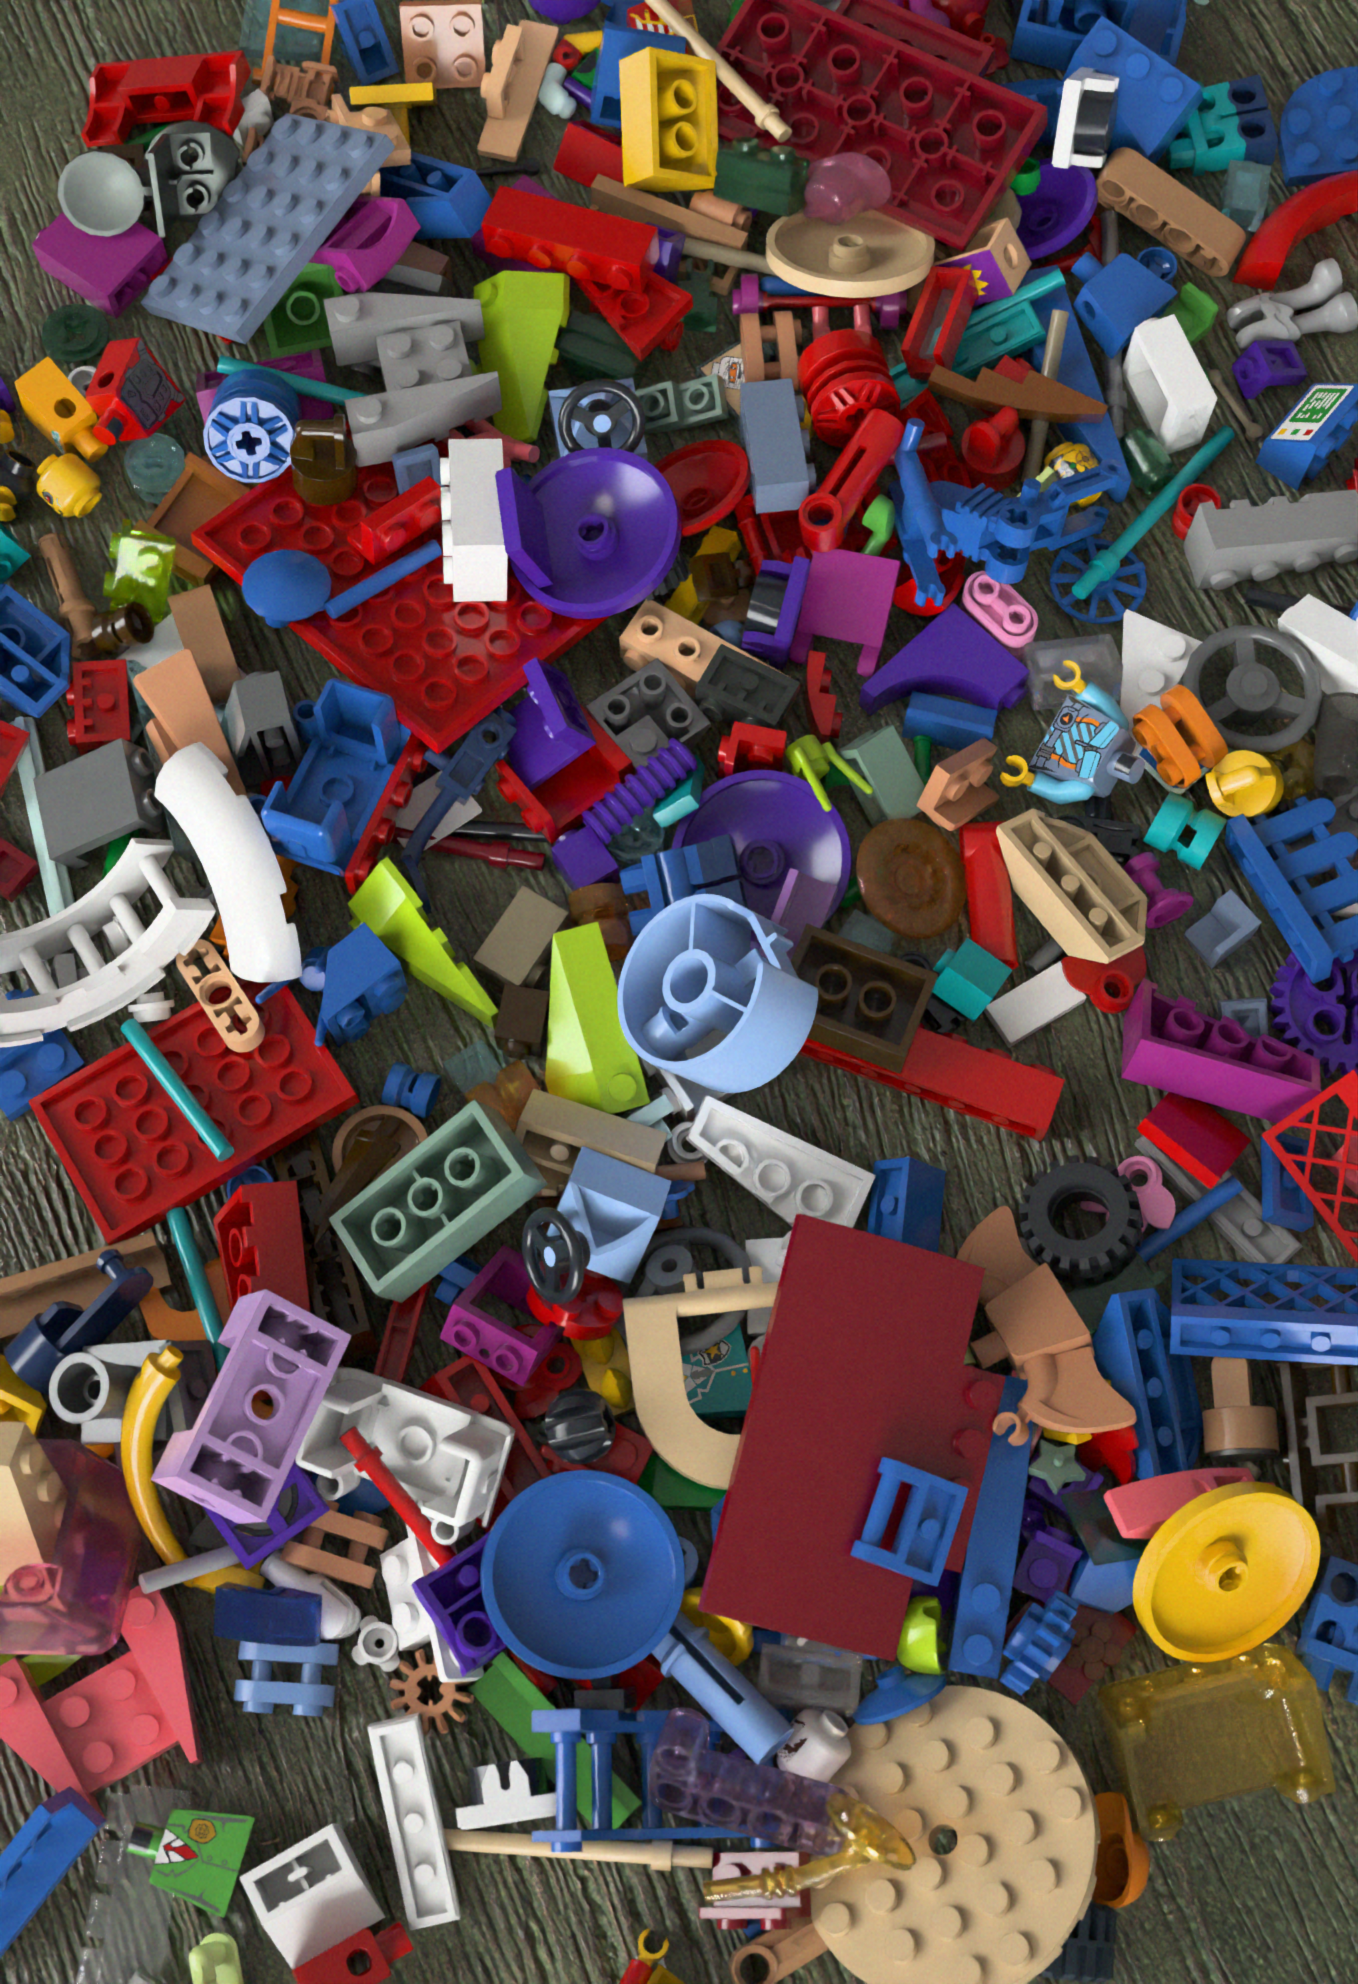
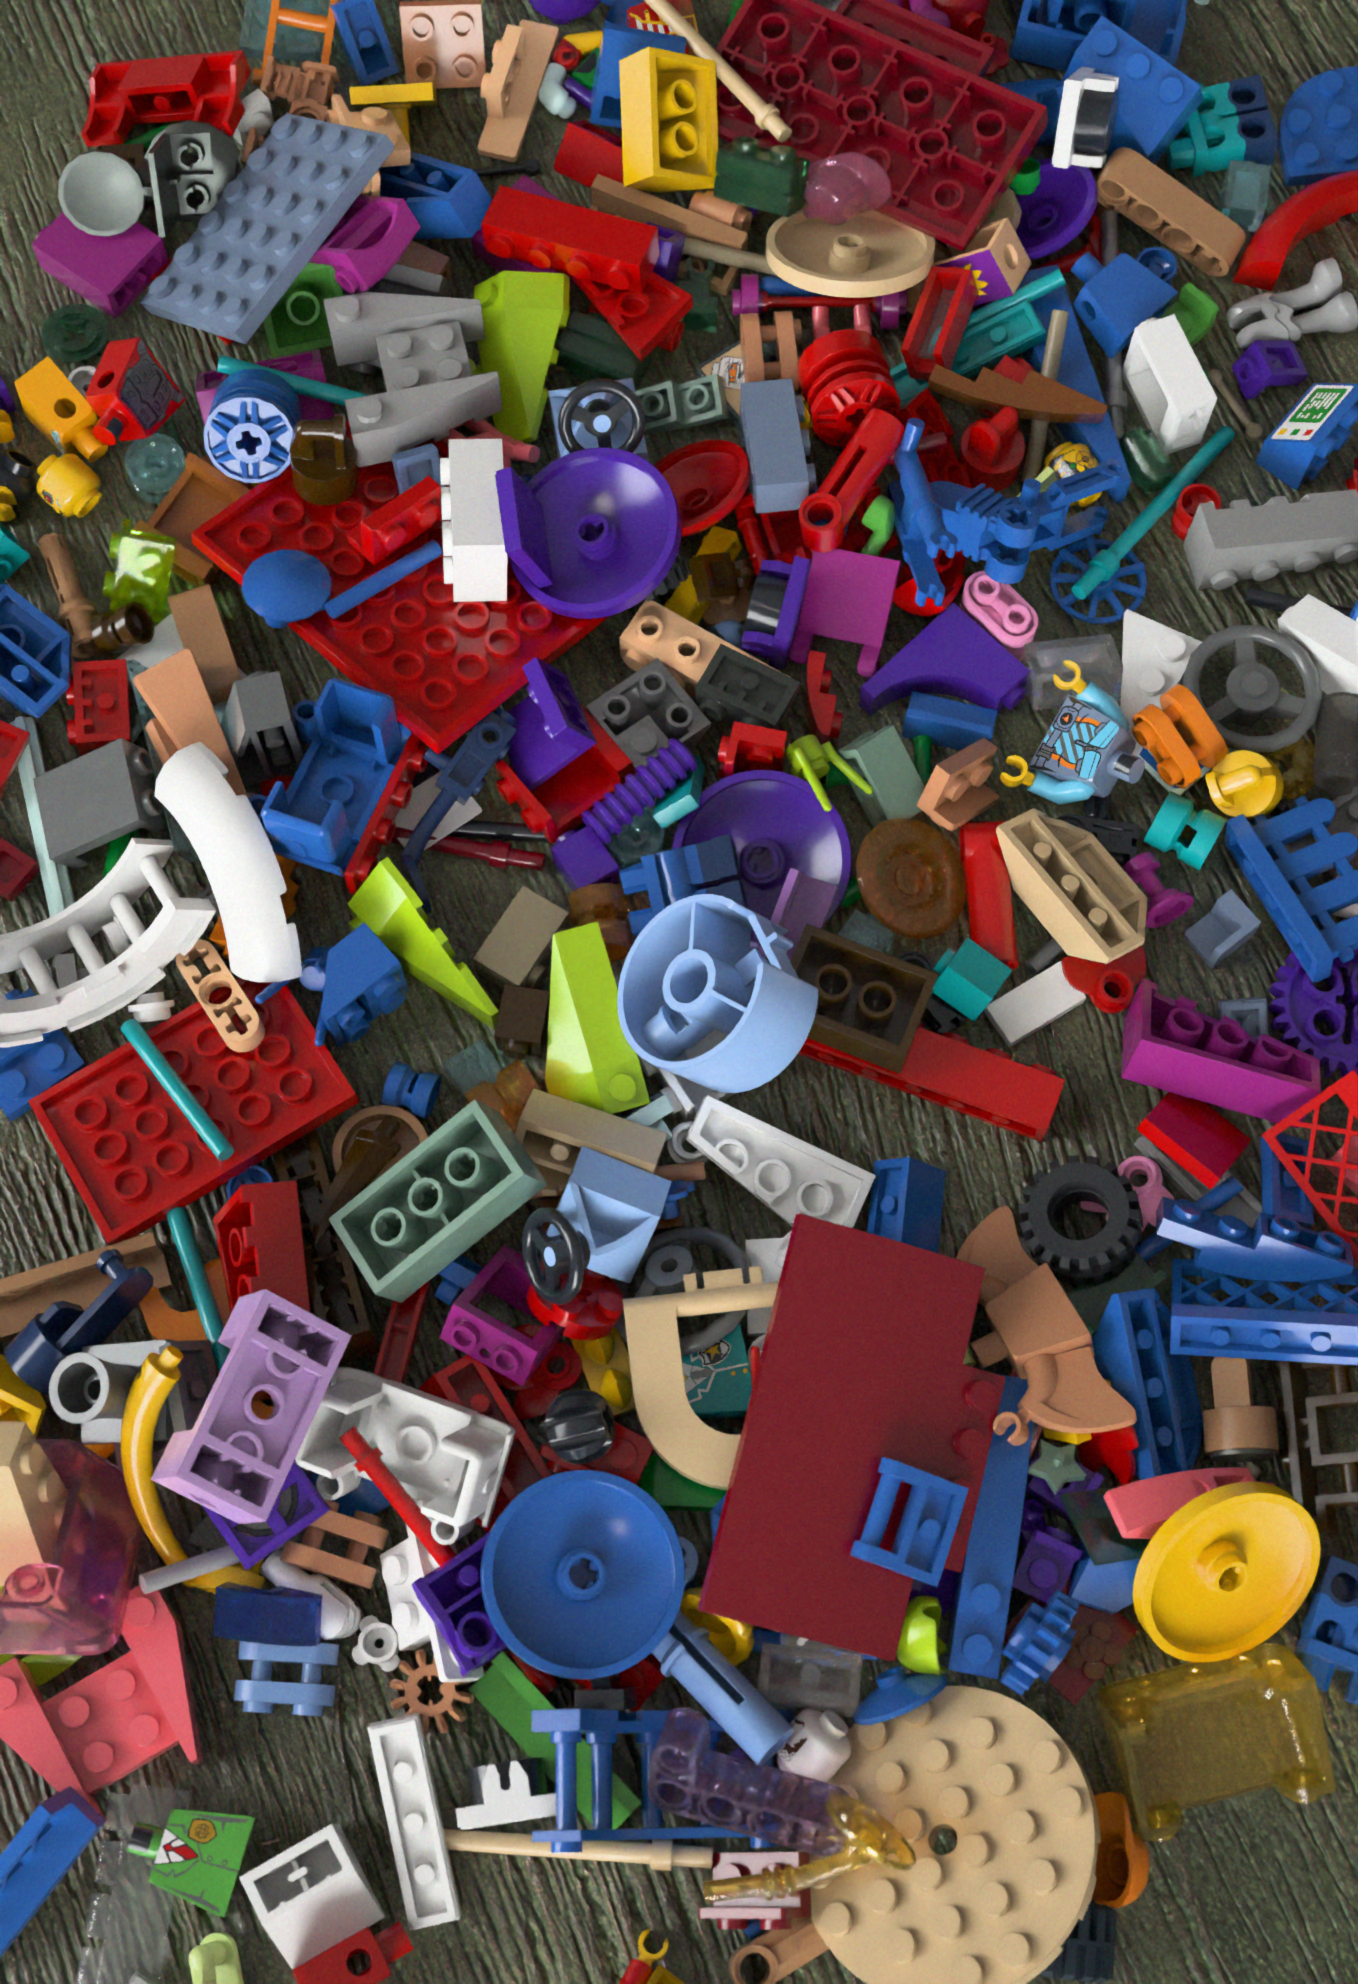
(1269, 1251): none -> blue slope

